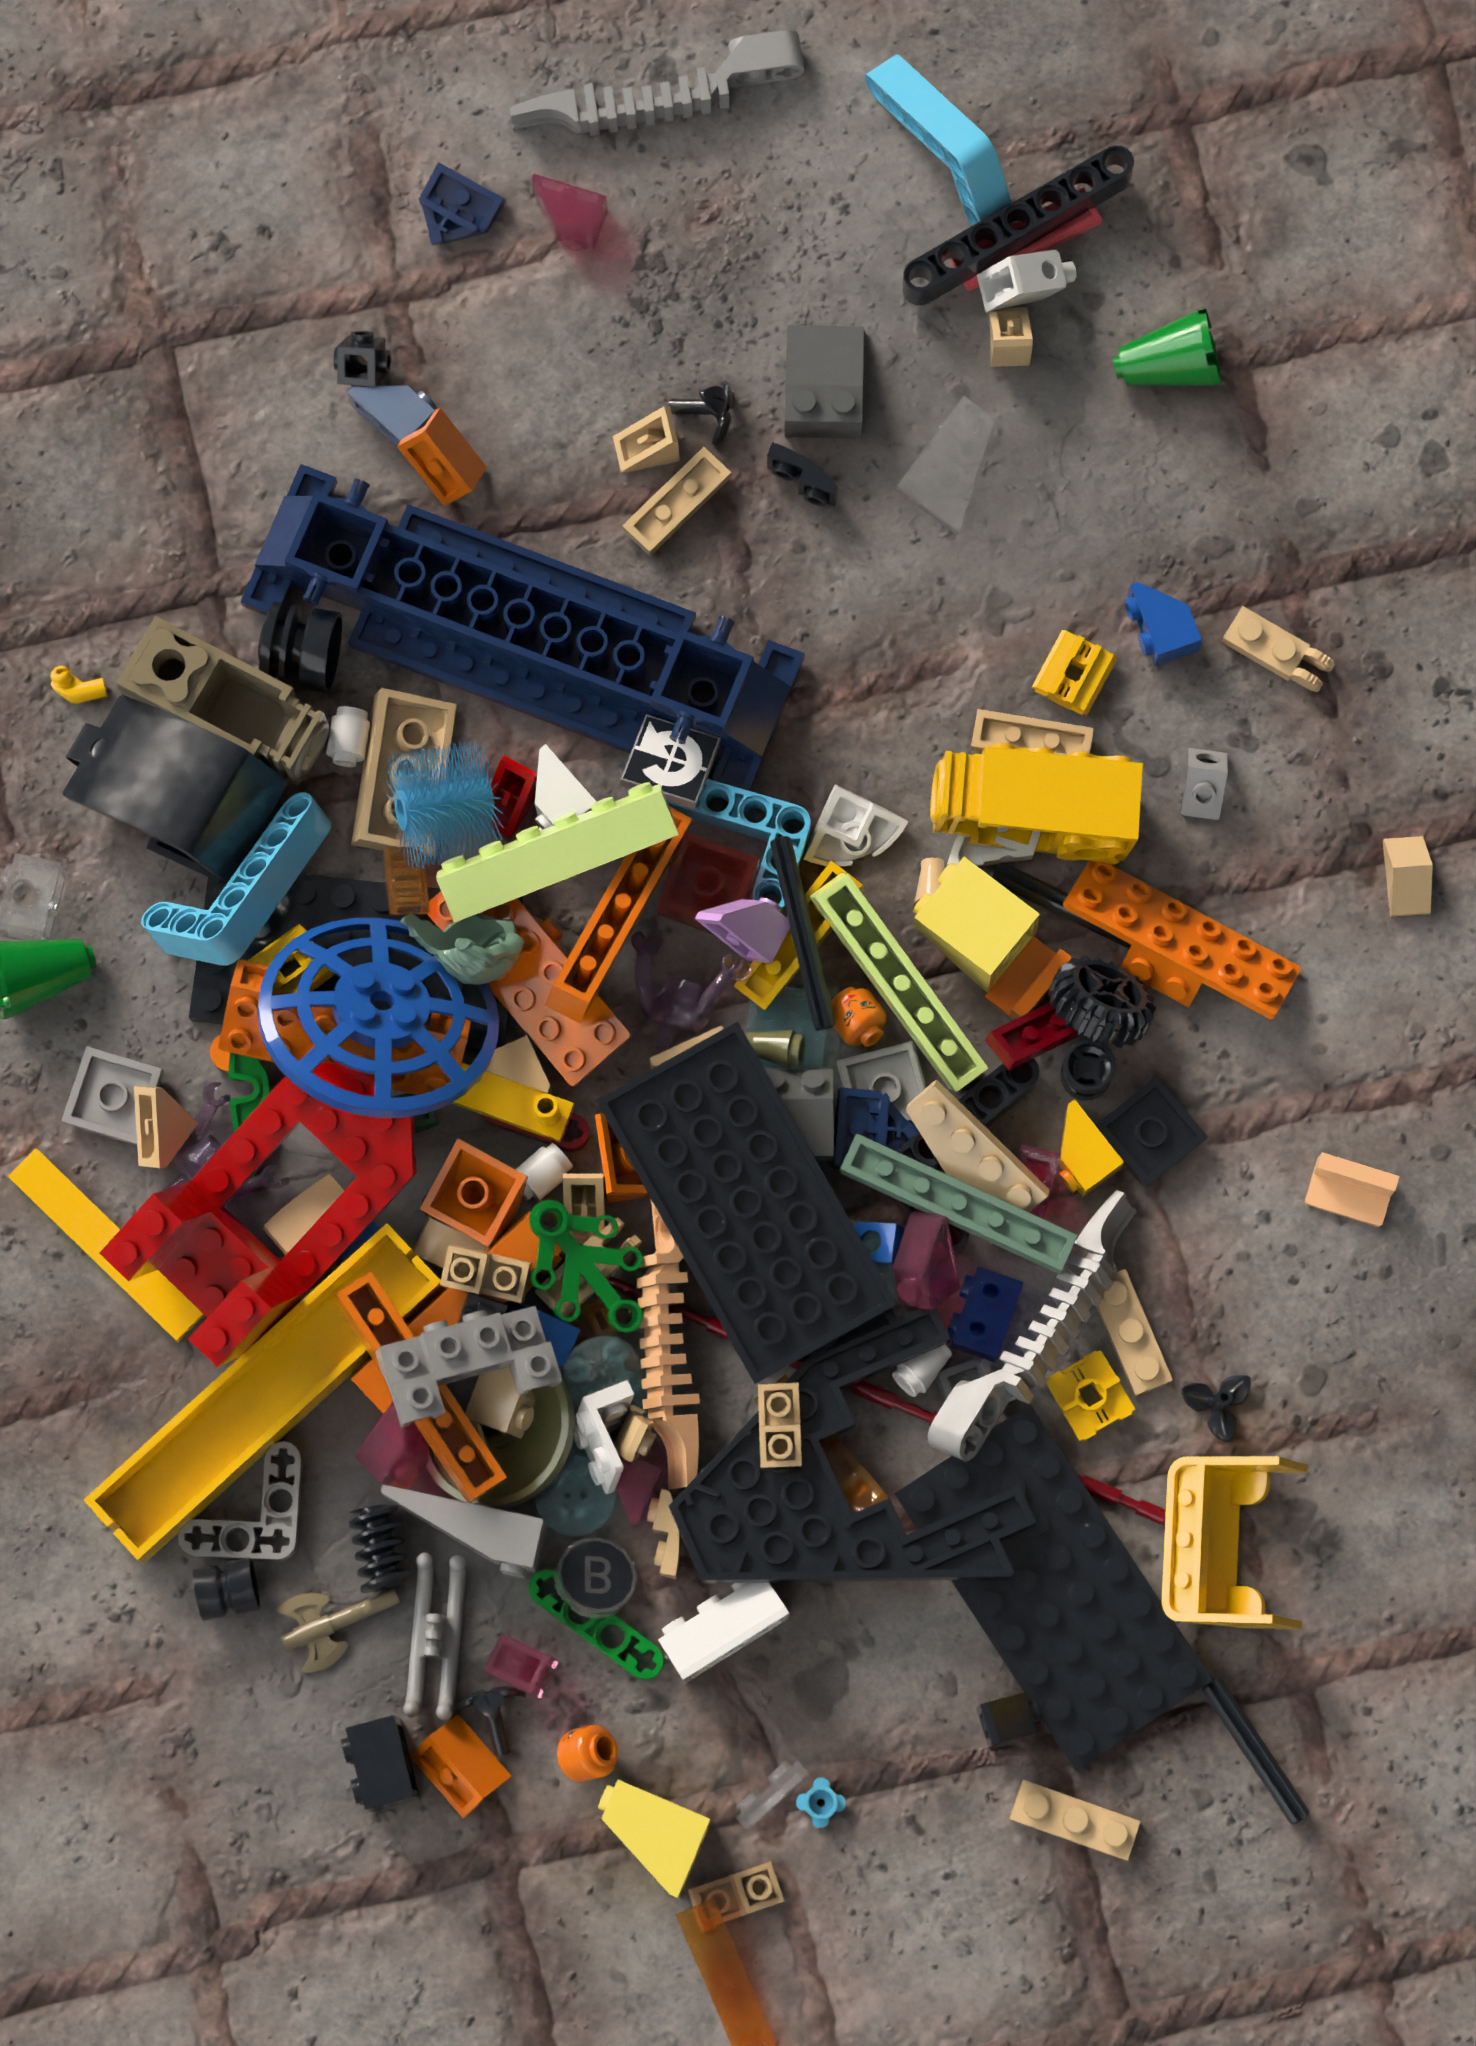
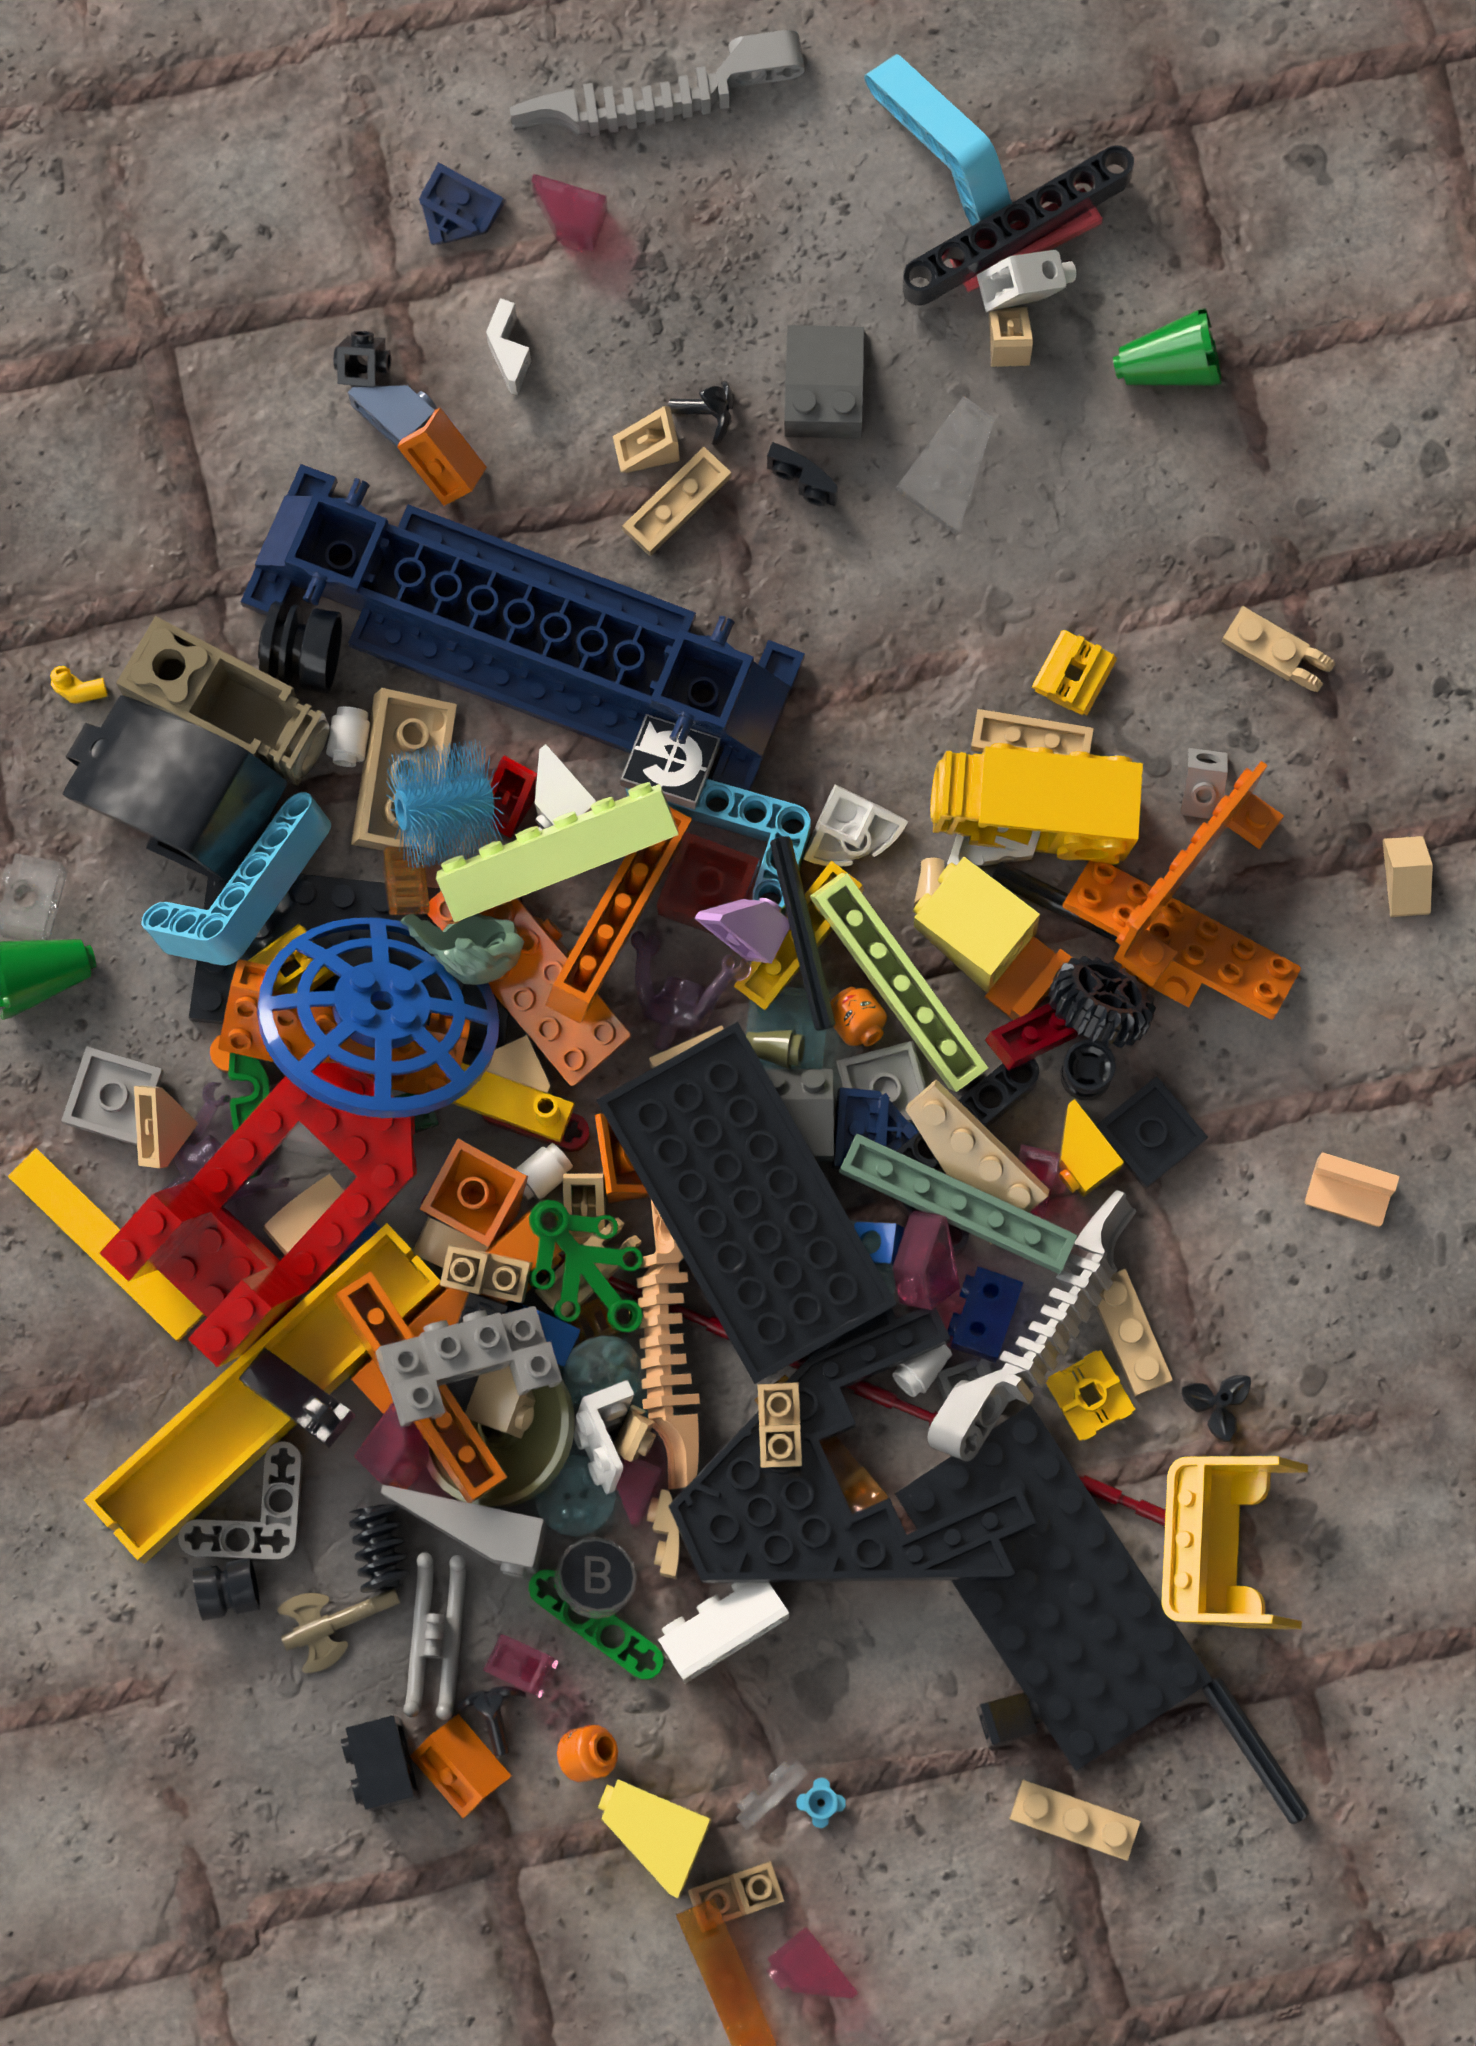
(297, 1397): none -> black hinge
(510, 357): none -> white slope
(808, 1968): none -> clear pink slope
(1164, 623): blue slope -> none
(1243, 814): none -> orange bracket

